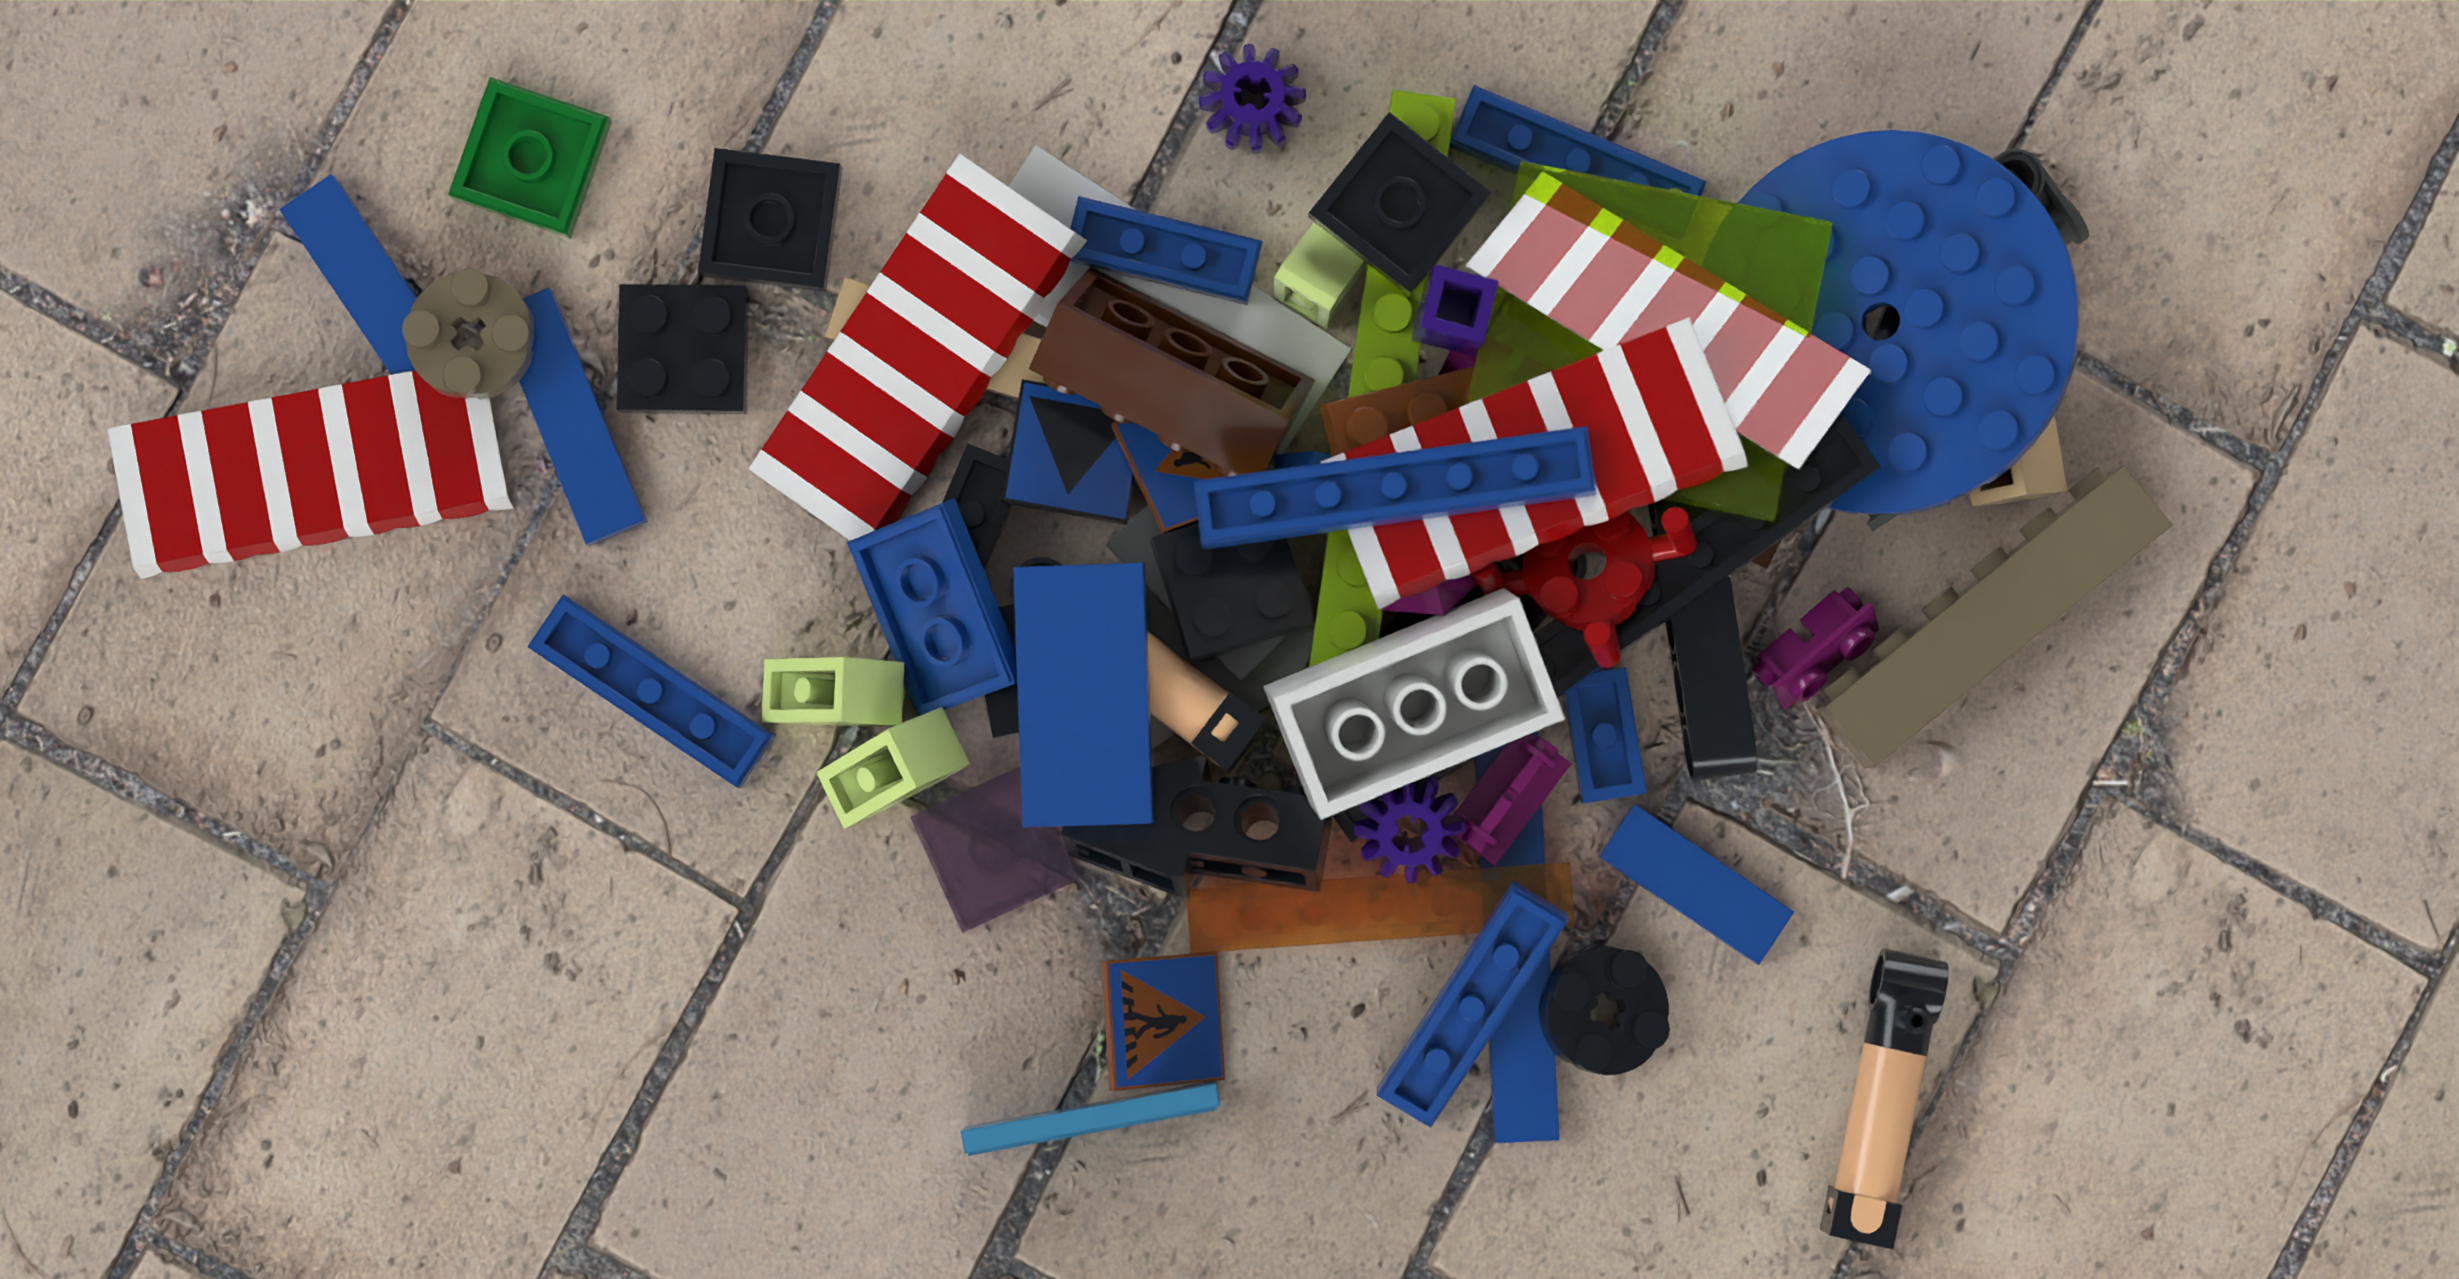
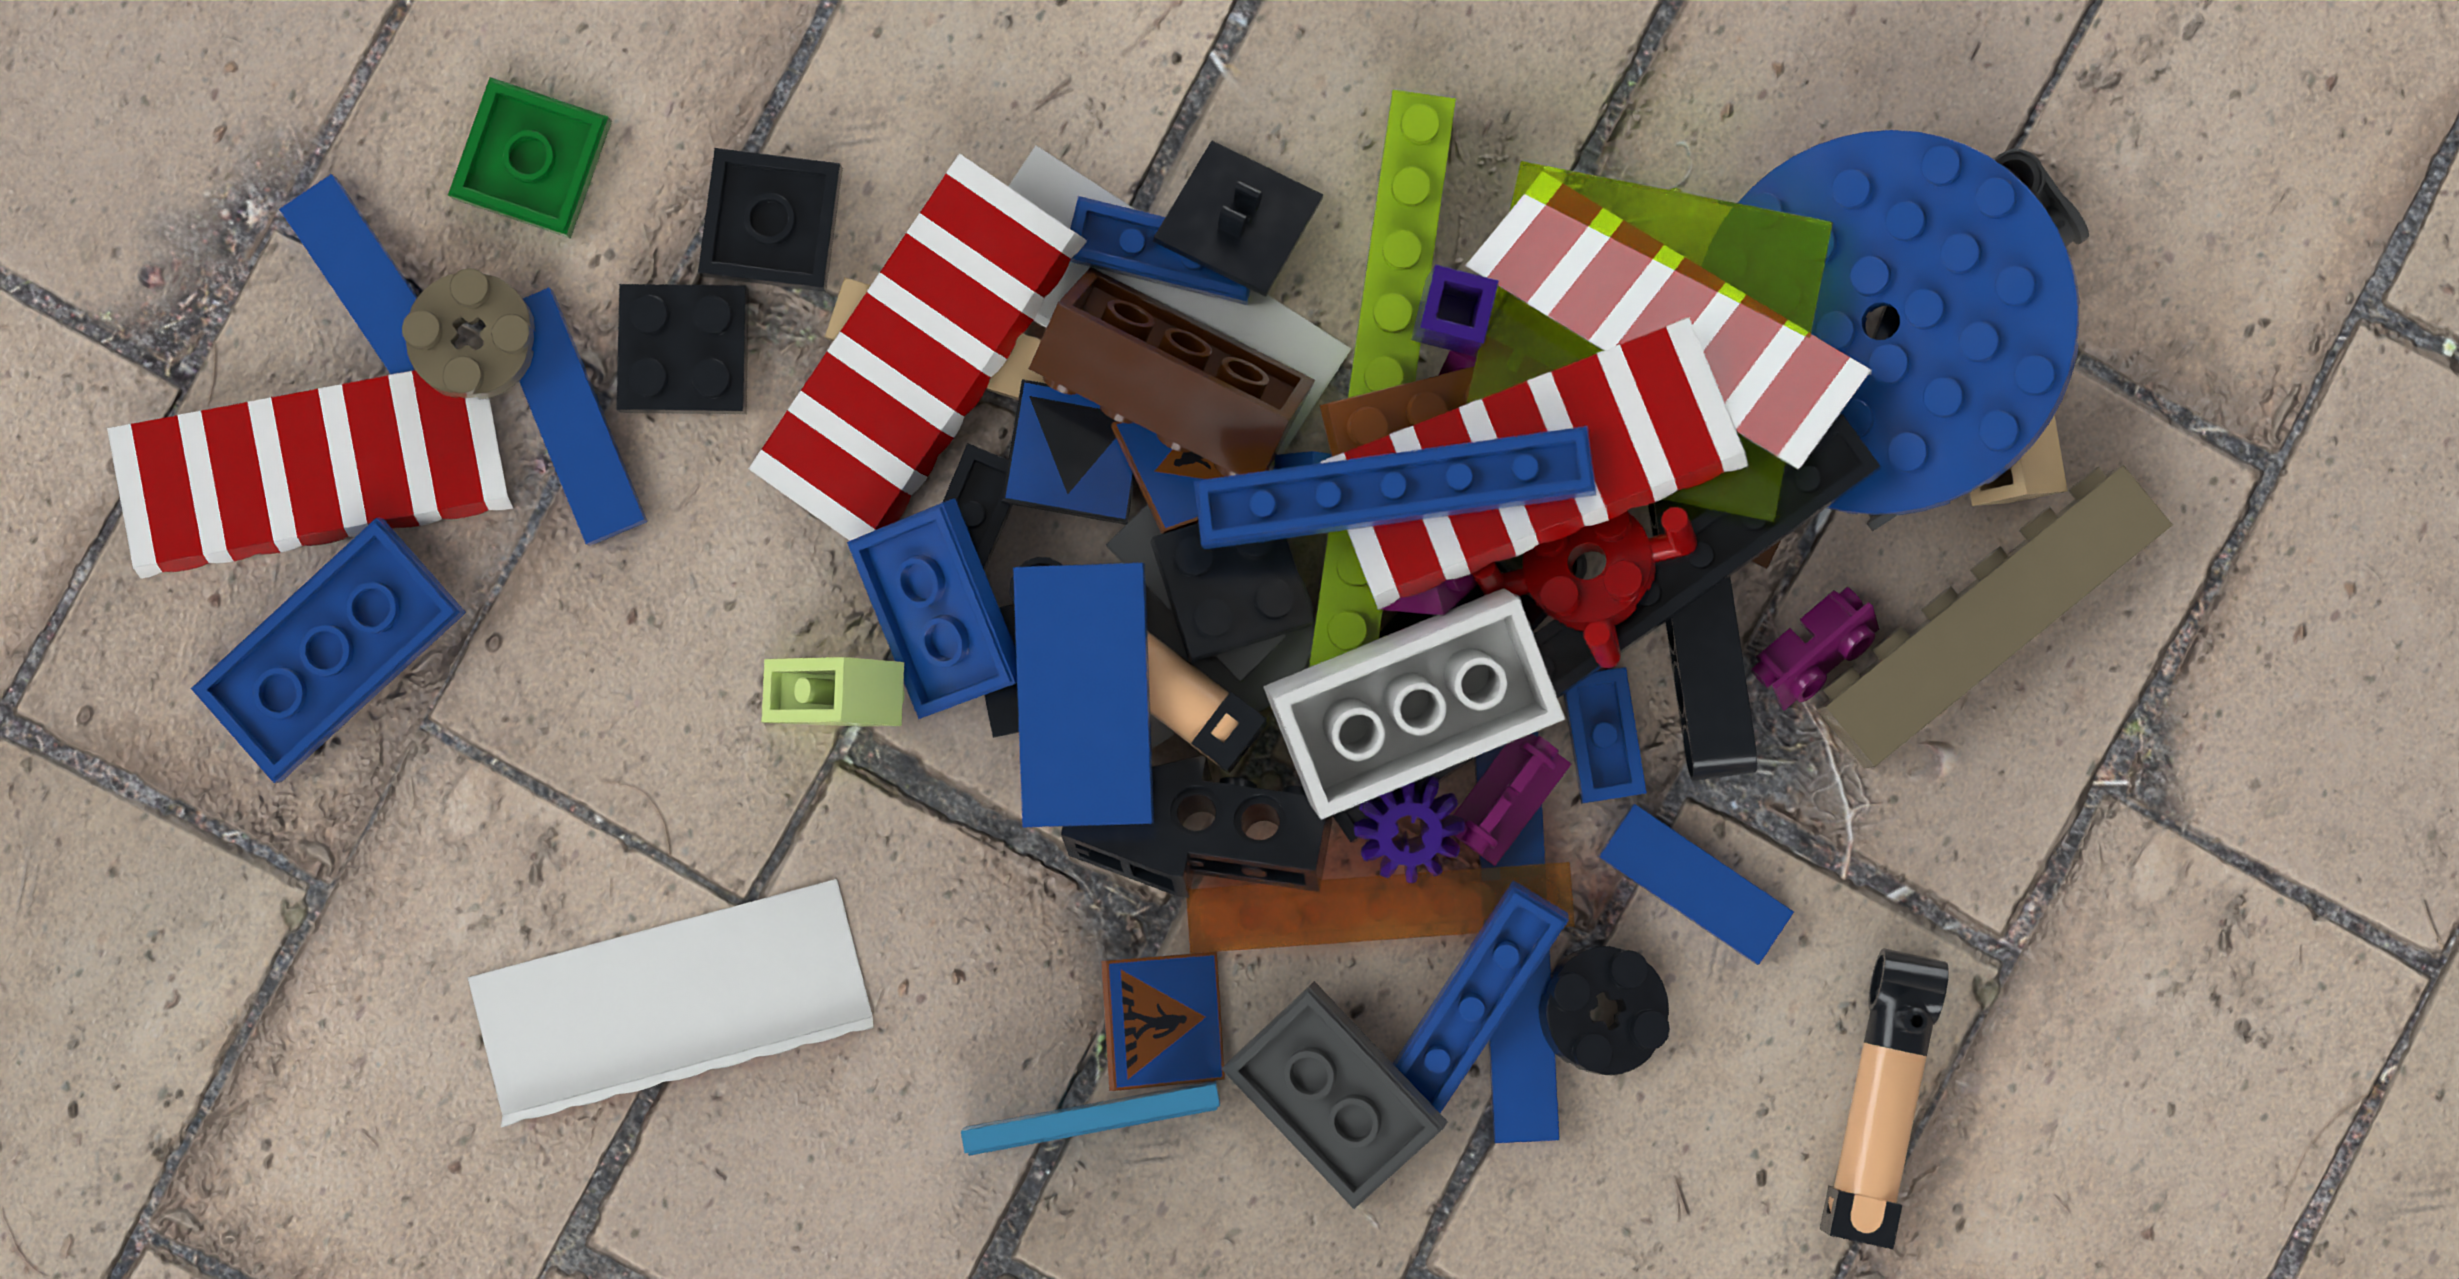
(328, 650): none -> blue tile
(651, 691): blue tile -> none
(671, 1002): none -> white sticker
(893, 767): yellowish green slope -> none
(986, 855): clear purple tile -> none
(1238, 218): none -> black piece
(1257, 78): dark purple gear -> none
(1317, 276): yellowish green slope -> none
(1334, 1095): none -> dark grey tile
(1399, 204): black plate -> none
(1512, 133): blue tile -> none

